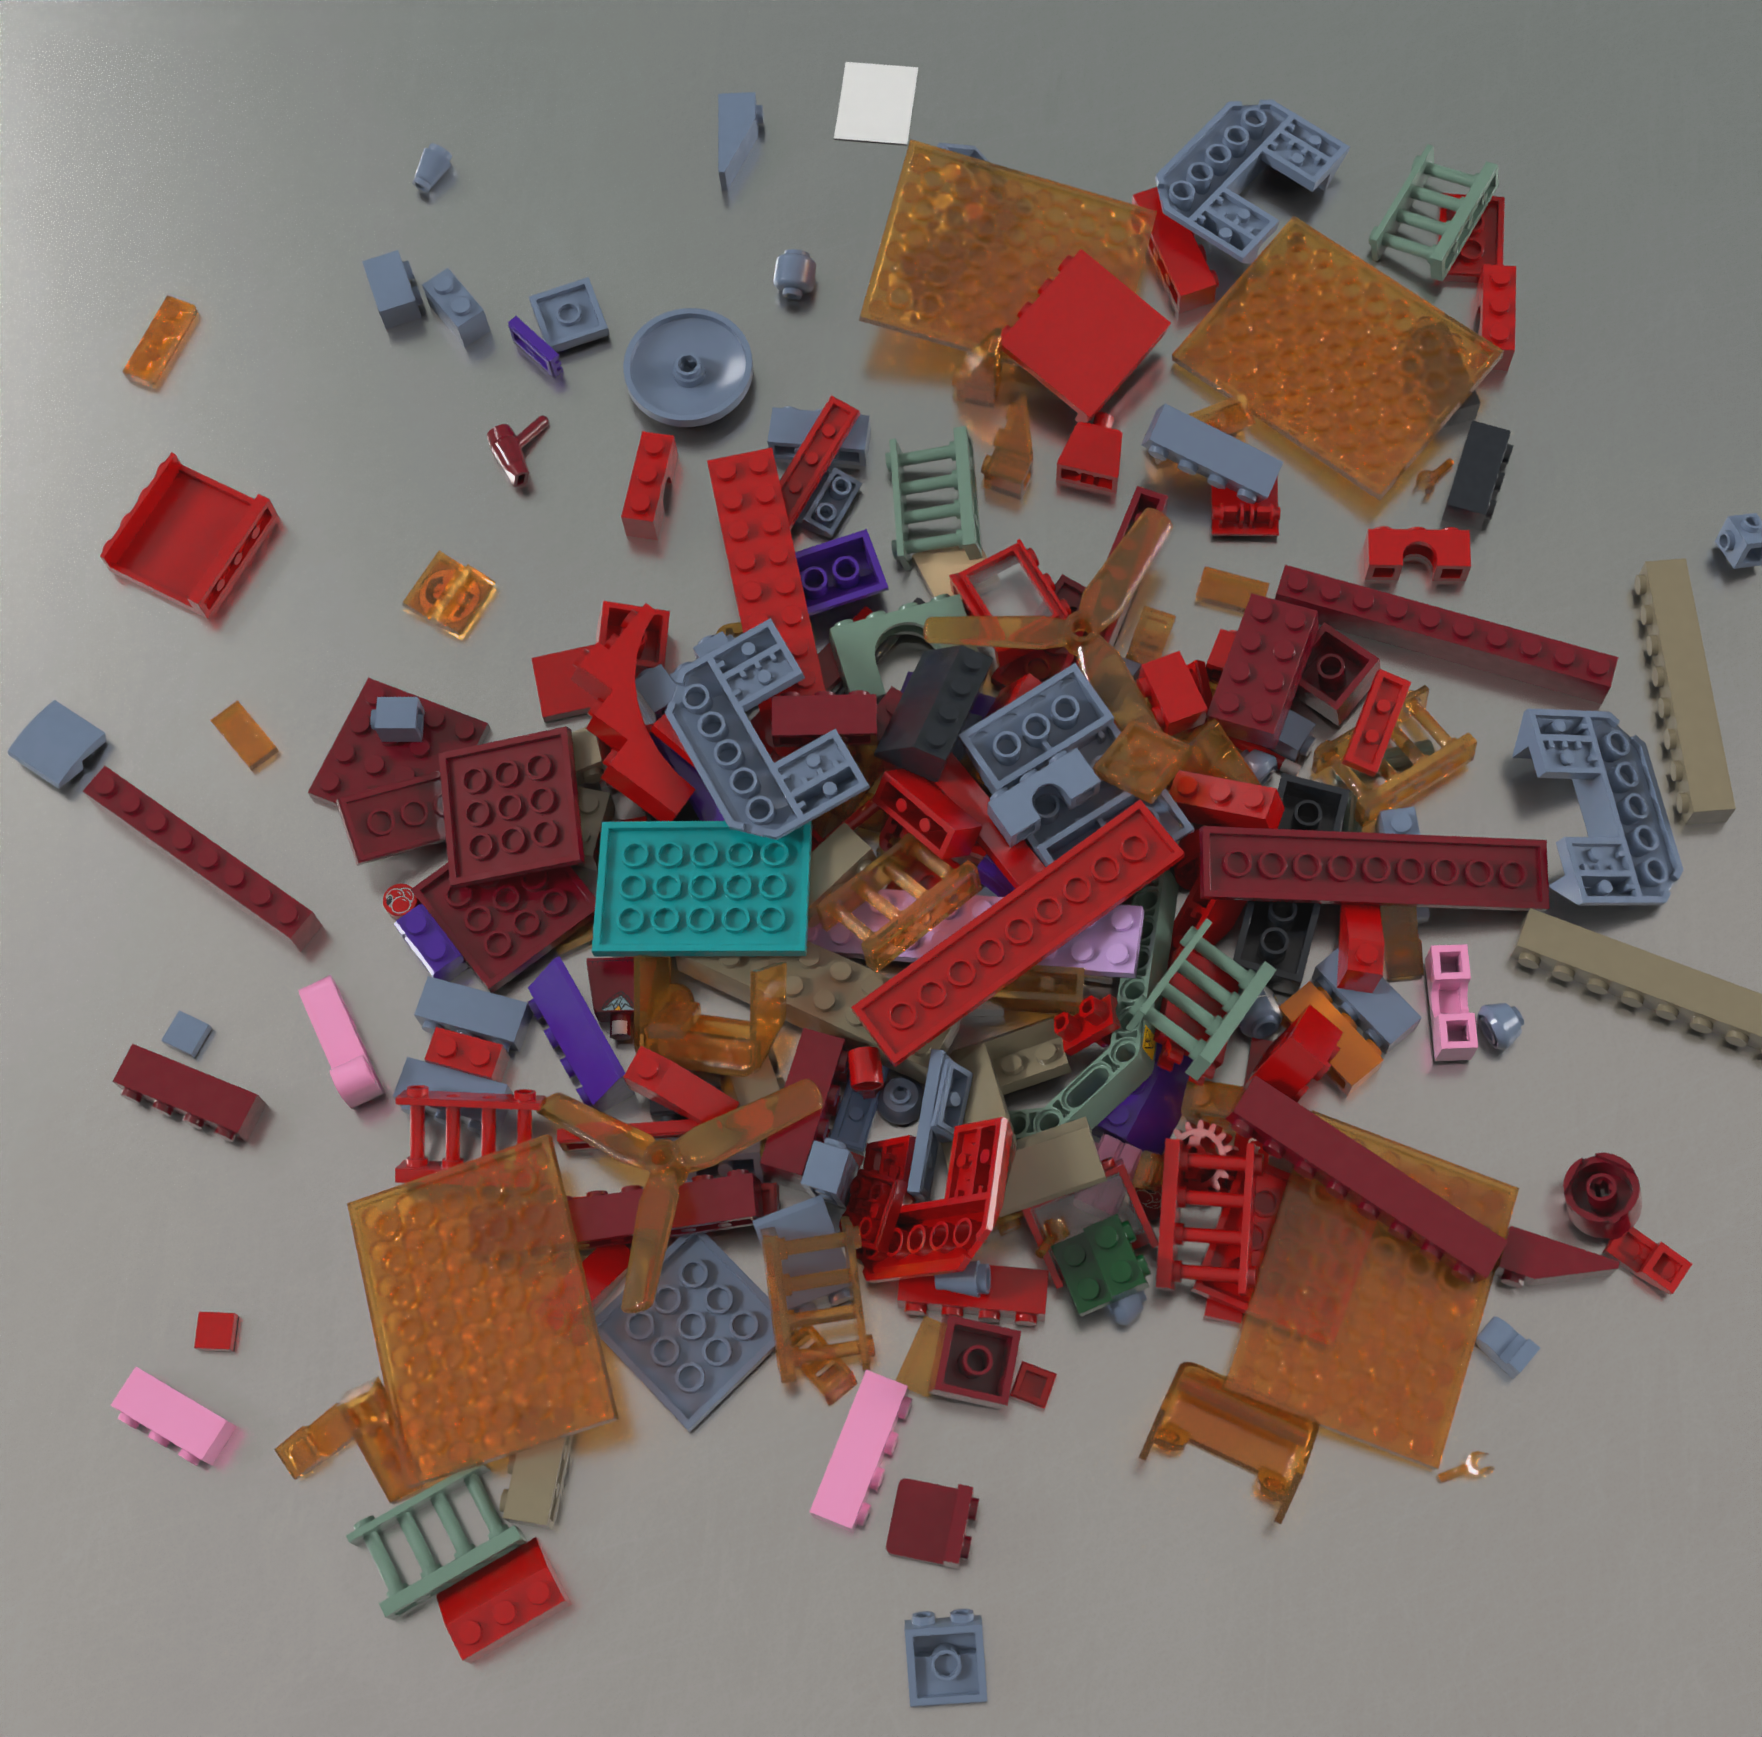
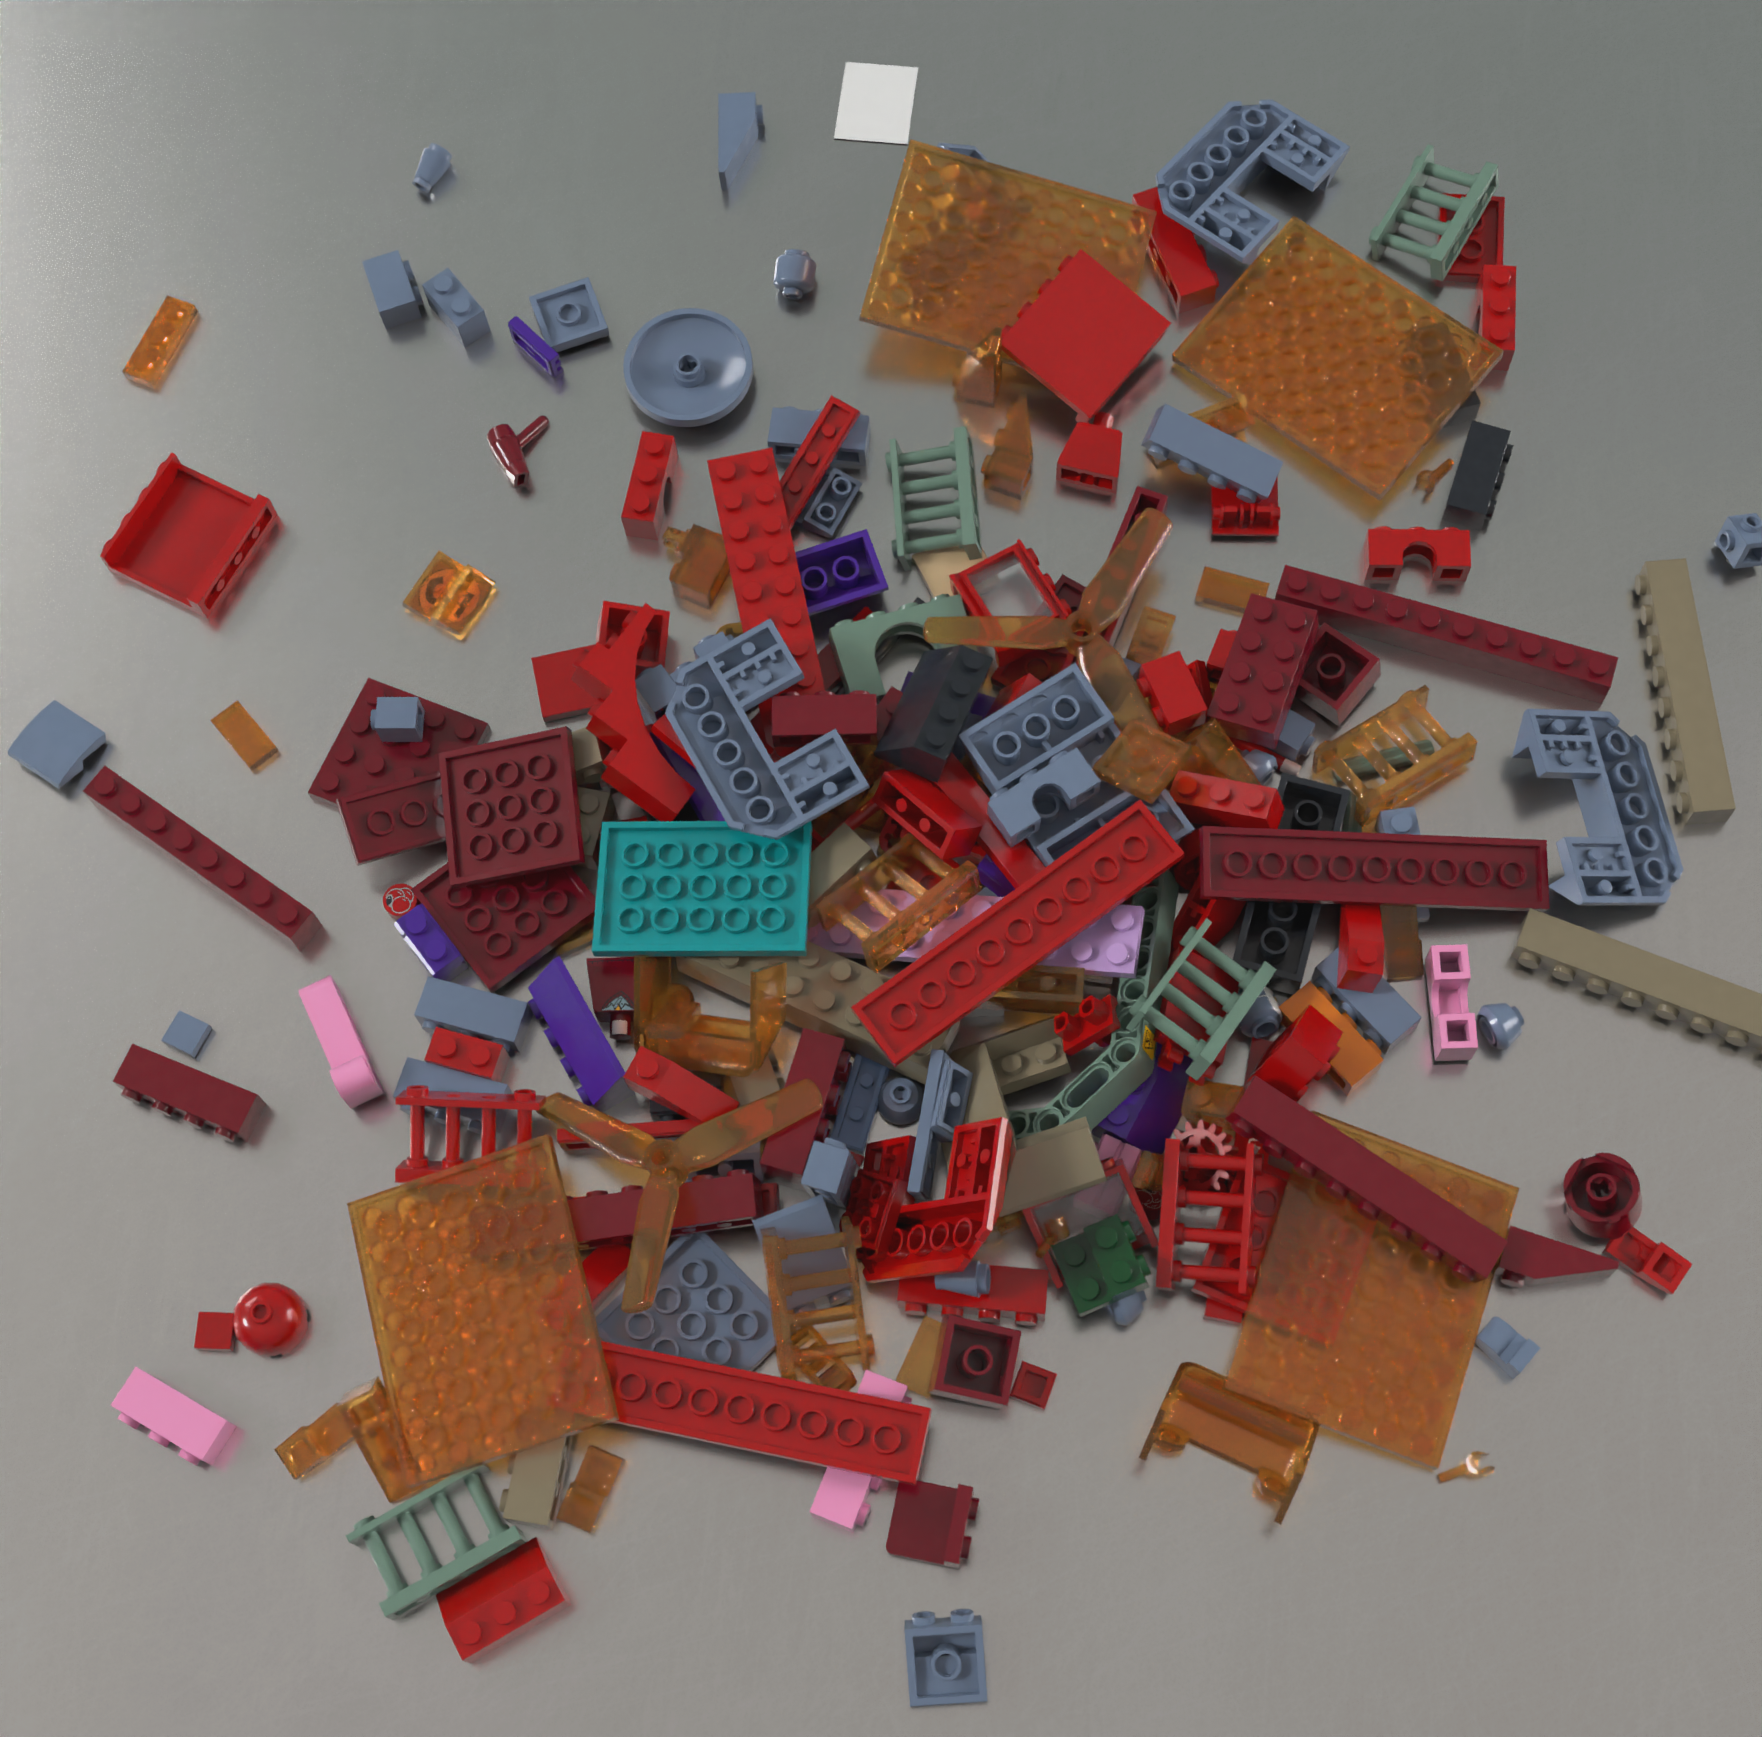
(270, 1319): none -> red cylinder
(591, 1488): none -> clear orange slope
(702, 564): none -> clear orange hinge
(767, 1414): none -> red plate
(866, 1071): red piece -> none
(1376, 722): red plate -> none

